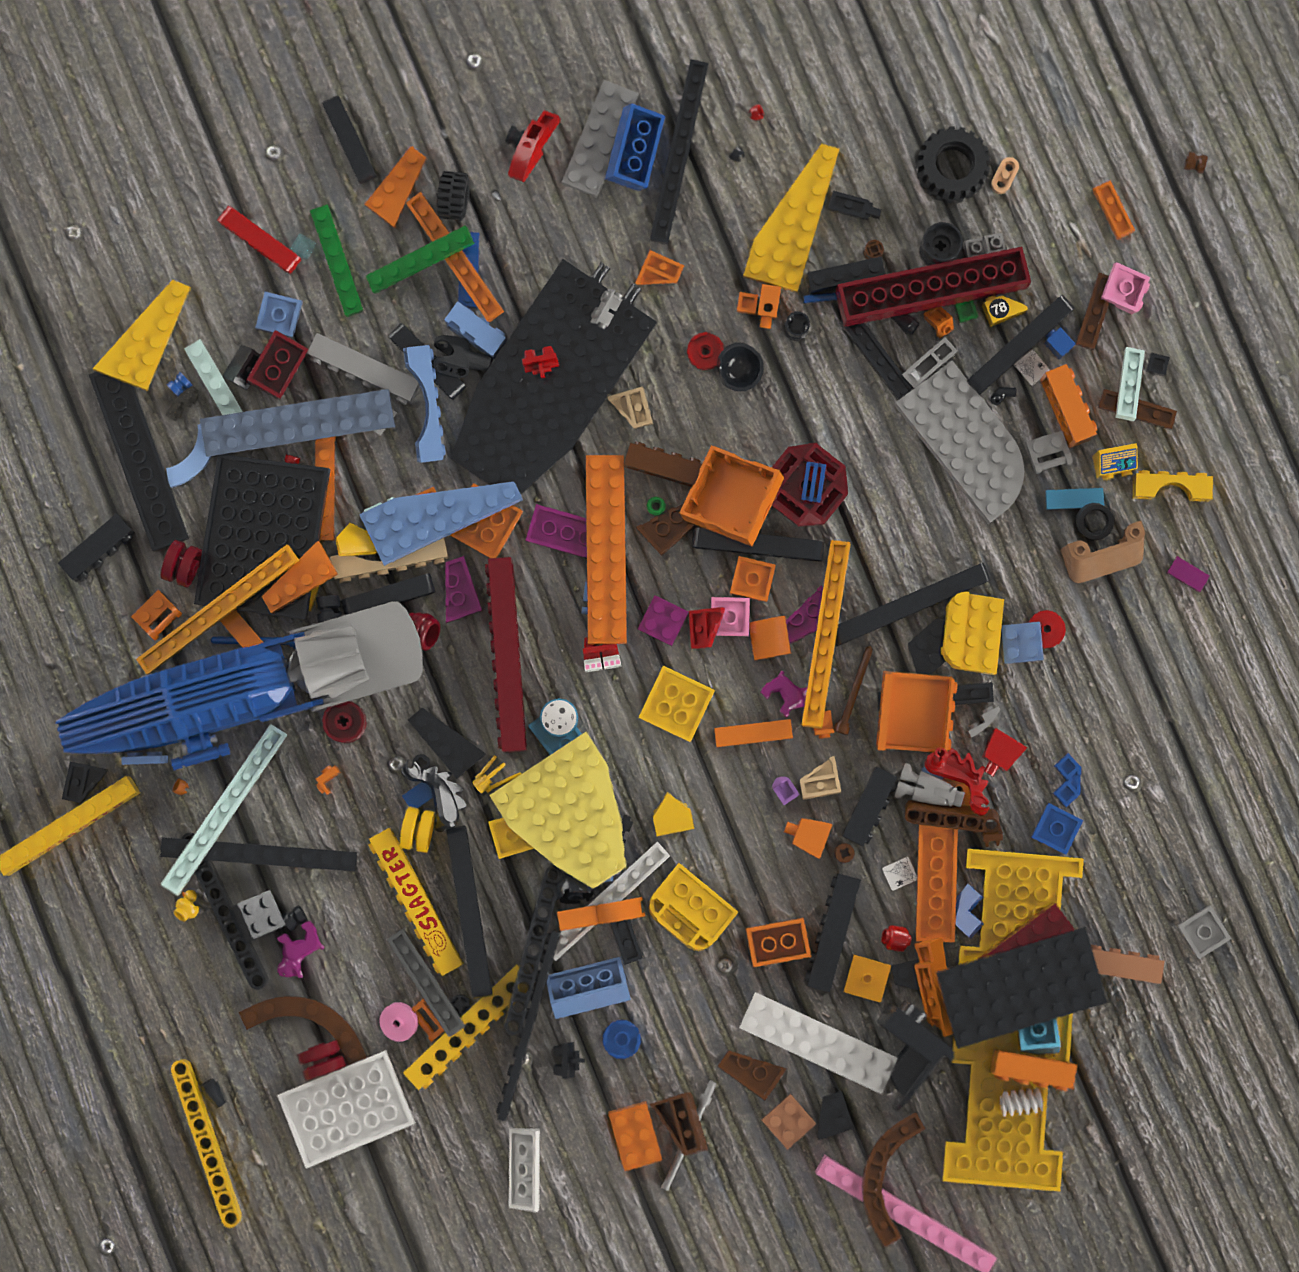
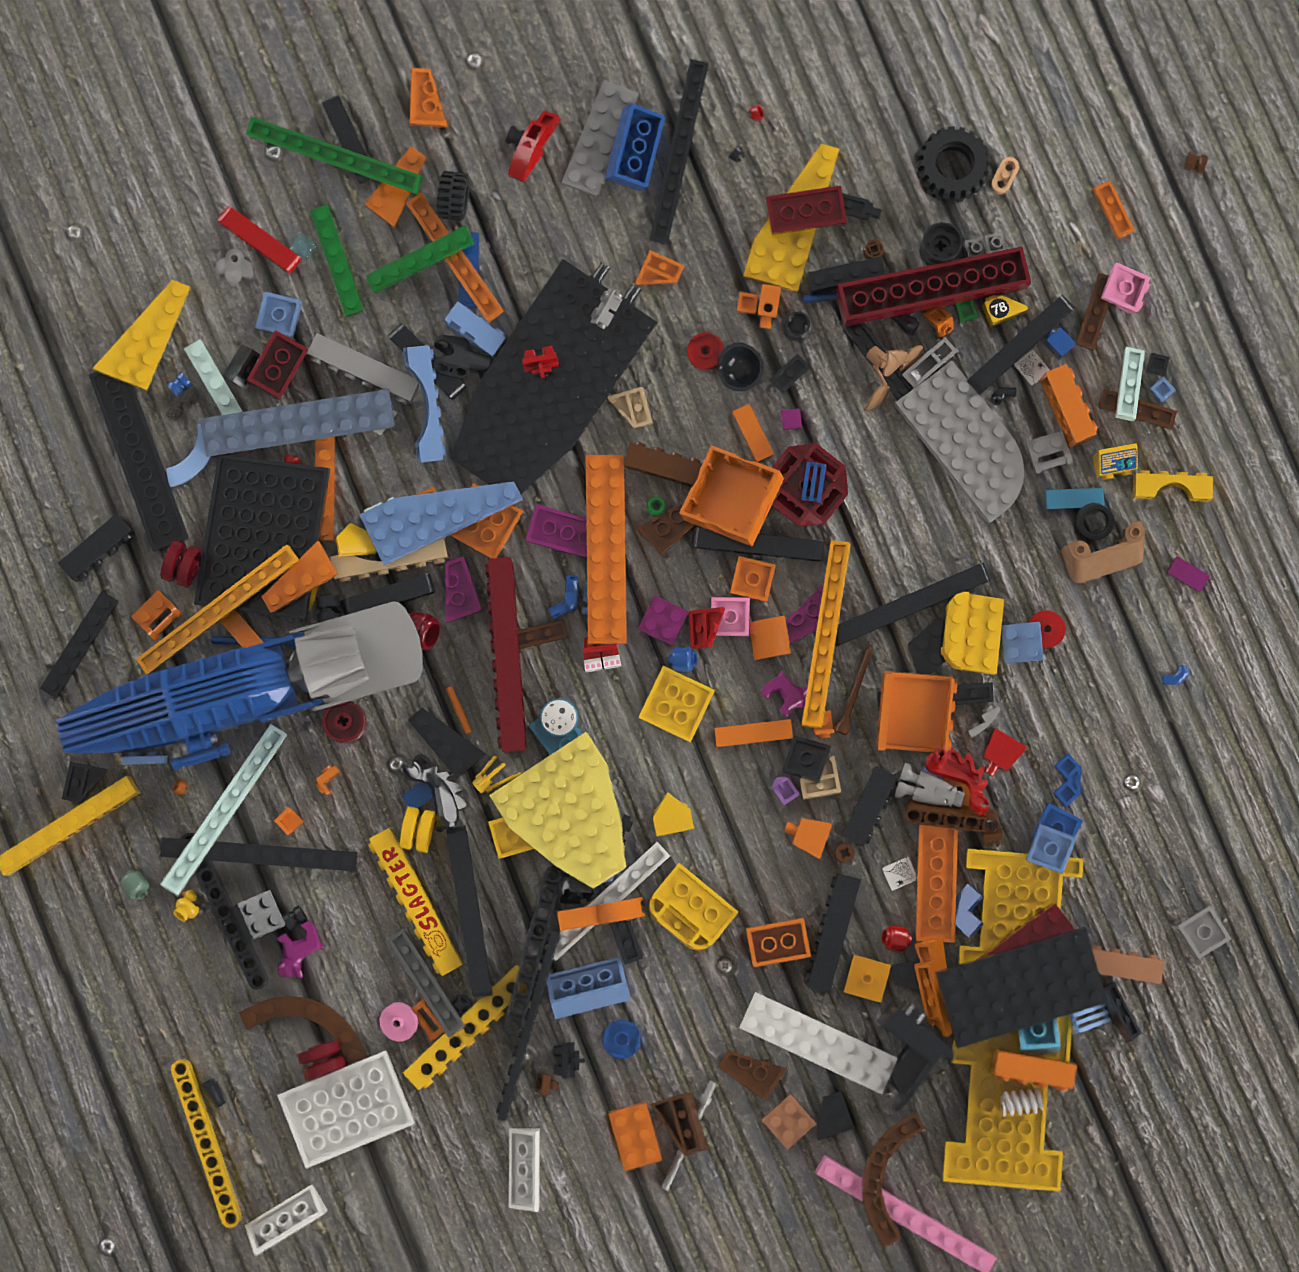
(79, 644): none -> black plate
(134, 884): none -> sand green head
(234, 270): none -> light grey plate
(285, 1219): none -> white slope
(289, 821): none -> orange panel
(334, 155): none -> green plate
(424, 100): none -> orange wing
(458, 710): none -> orange piece
(542, 634): none -> reddish brown tile
(545, 1083): none -> reddish brown tile
(571, 598): none -> blue arm
(682, 659): none -> blue head
(753, 433): none -> orange tile
(790, 373): none -> black plate
(791, 419): none -> magenta tile
(806, 210): none -> dark red plate
(806, 759): none -> black plate
(890, 362): none -> medium nougat plant
(1051, 848): none -> medium blue plate
(1103, 1013): none -> light blue tile
(1121, 1013): none -> black plate
(1161, 390): none -> medium blue tile
(1176, 679): none -> blue arm

